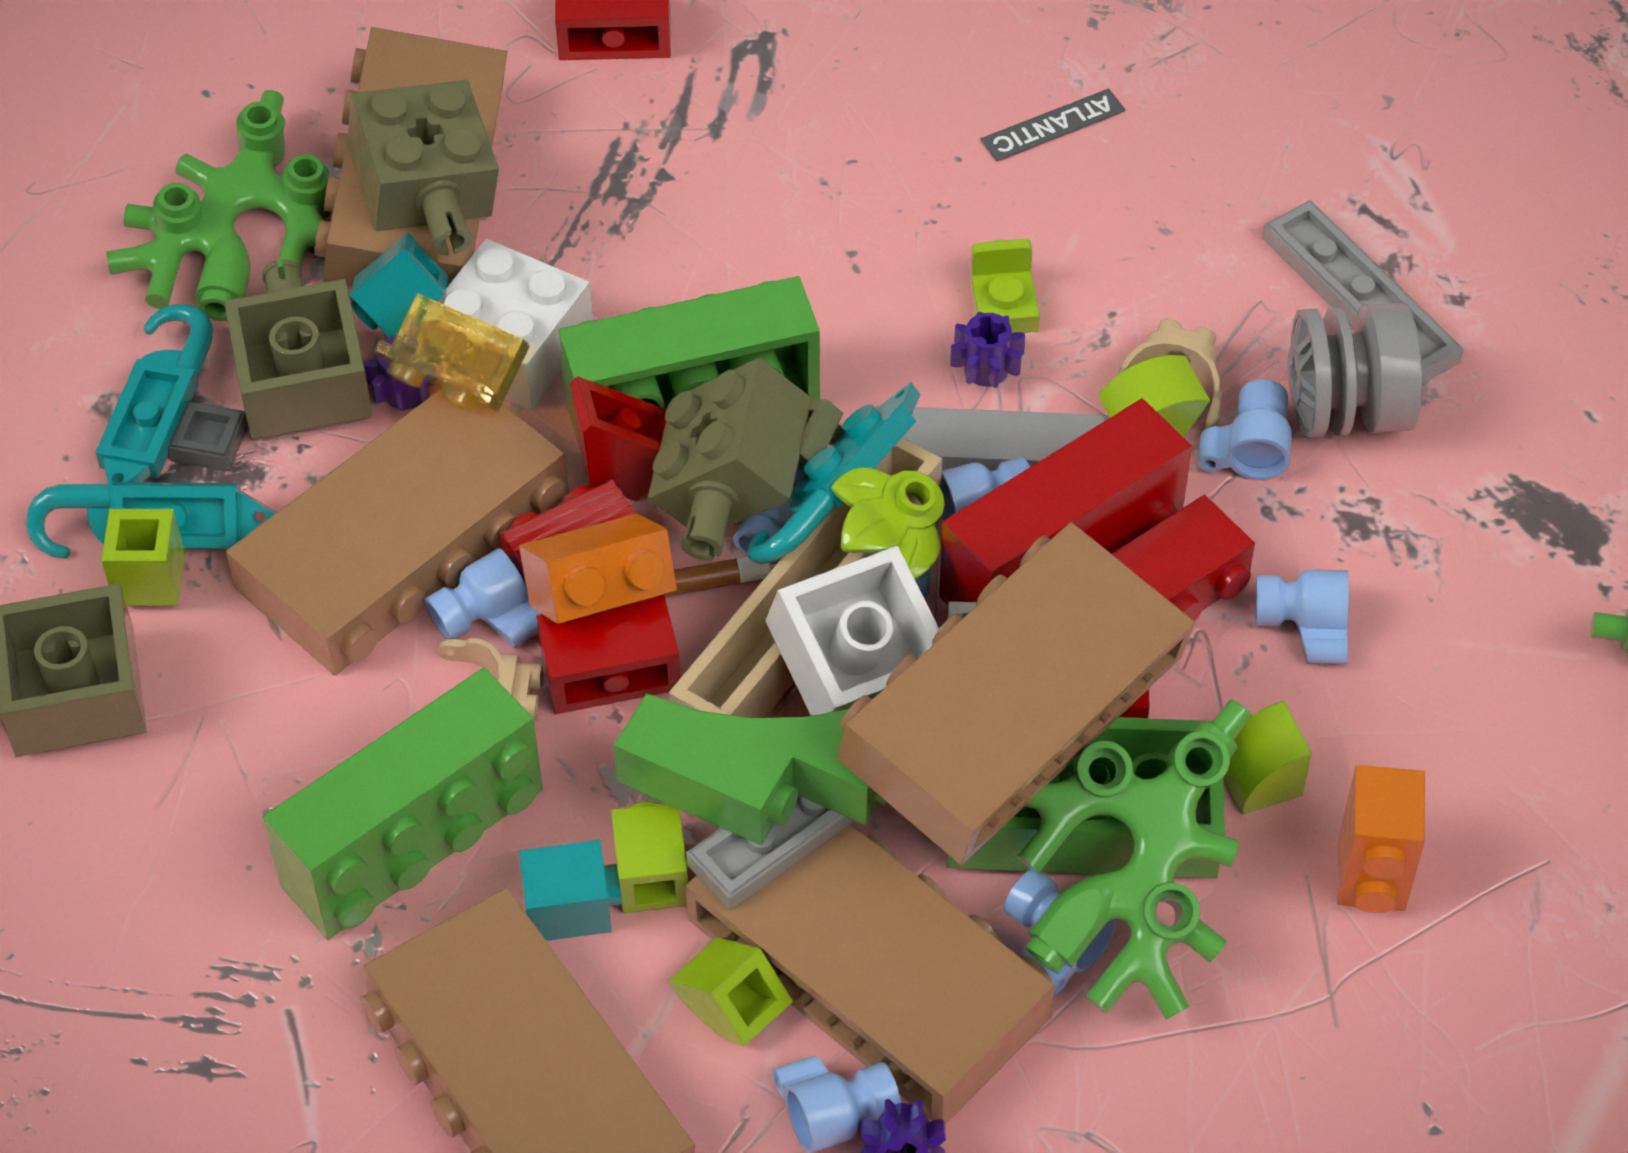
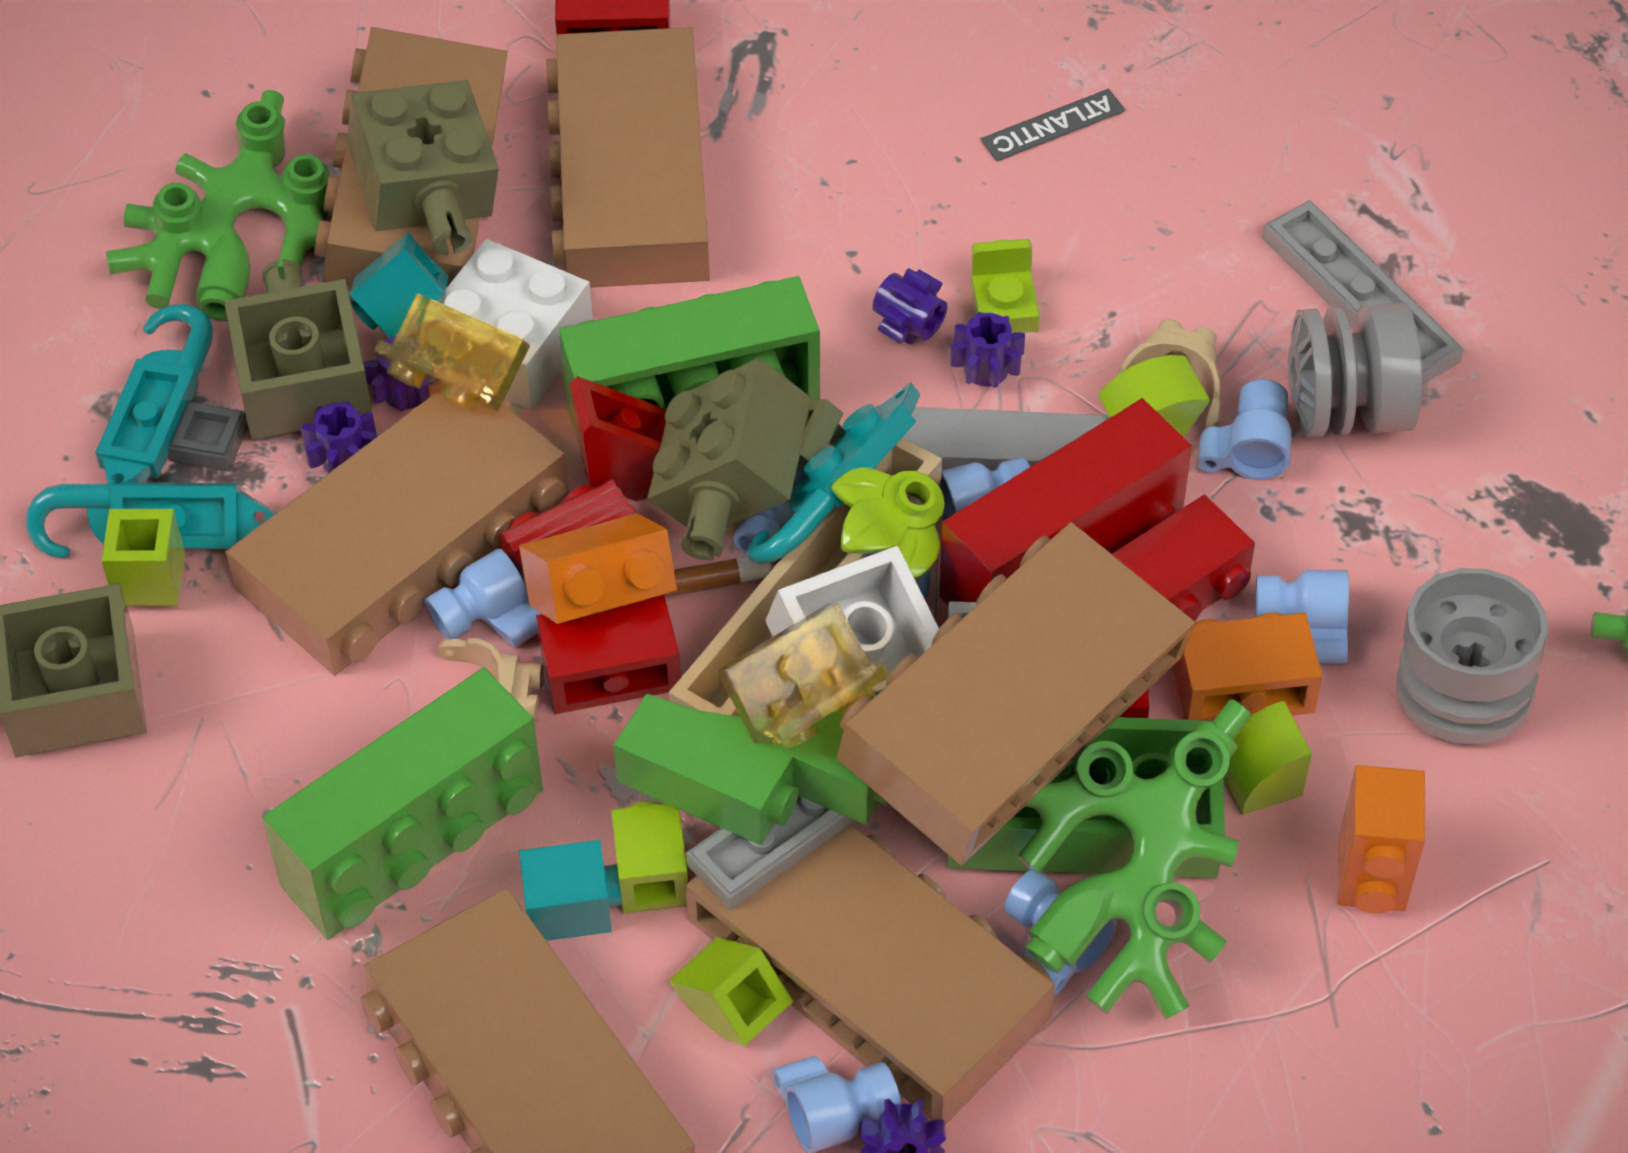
(336, 435): none -> dark purple gear
(627, 158): none -> medium nougat brick
(800, 678): none -> clear yellow bracket
(909, 306): none -> dark purple gear
(1251, 663): none -> orange brick
(1471, 655): none -> light grey wheel

